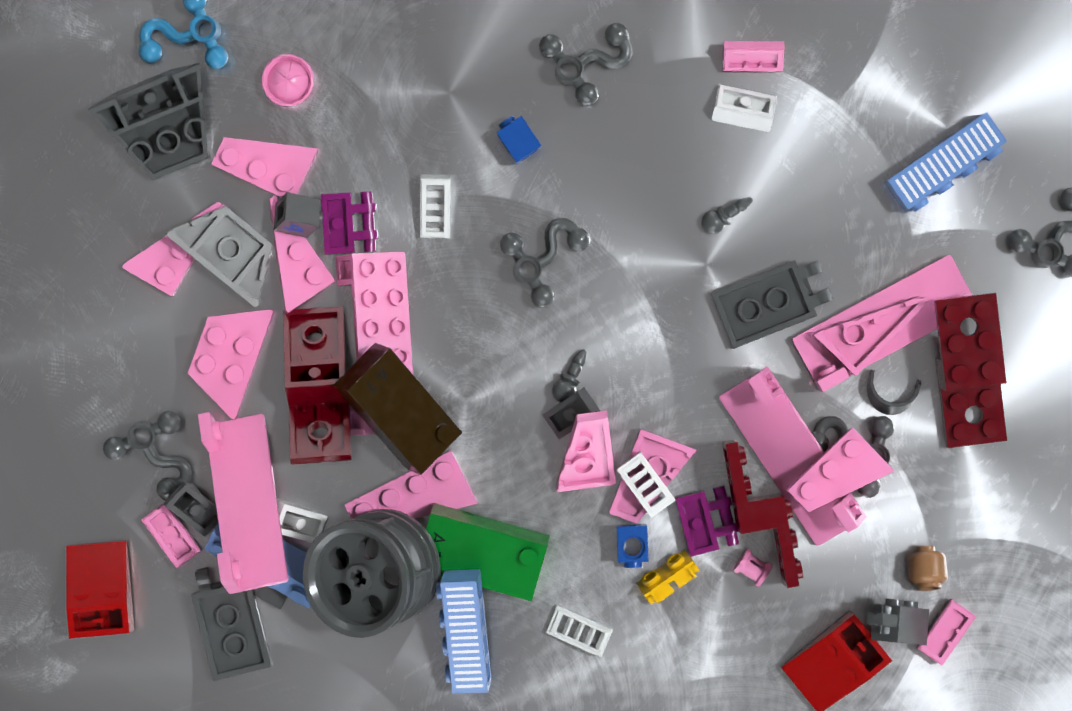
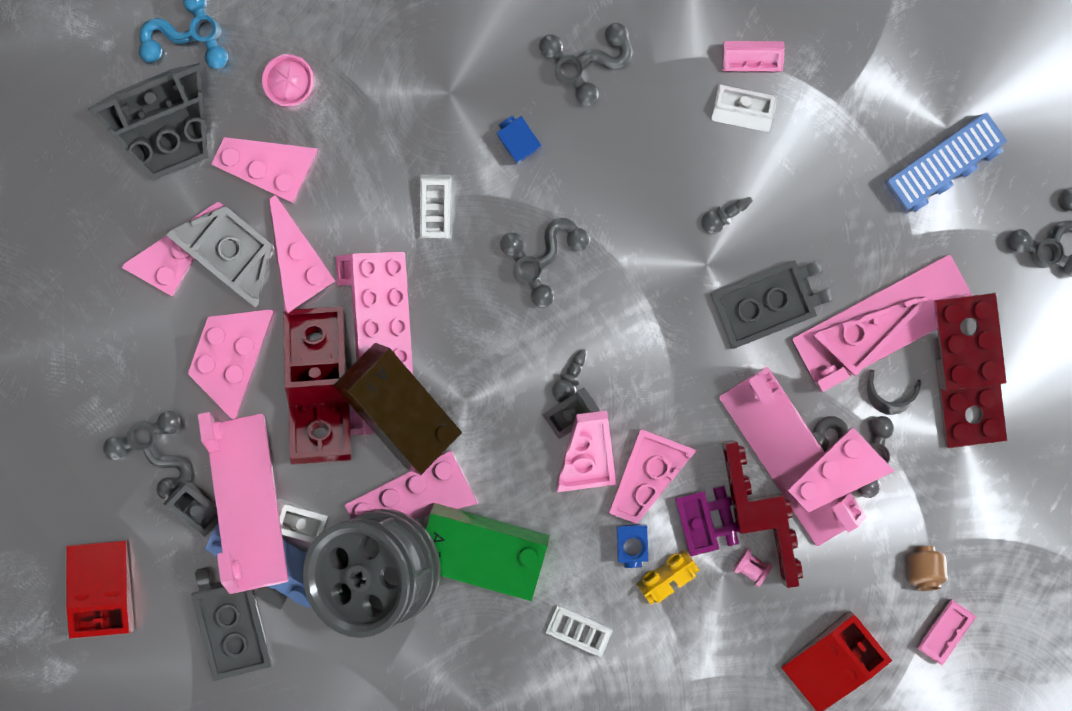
(171, 535): bright pink plate -> none
(297, 215): dark grey brick -> none
(339, 225): magenta plate -> none
(465, 631): medium blue brick -> none
(631, 464): white slope -> none
(899, 622): dark grey hinge -> none

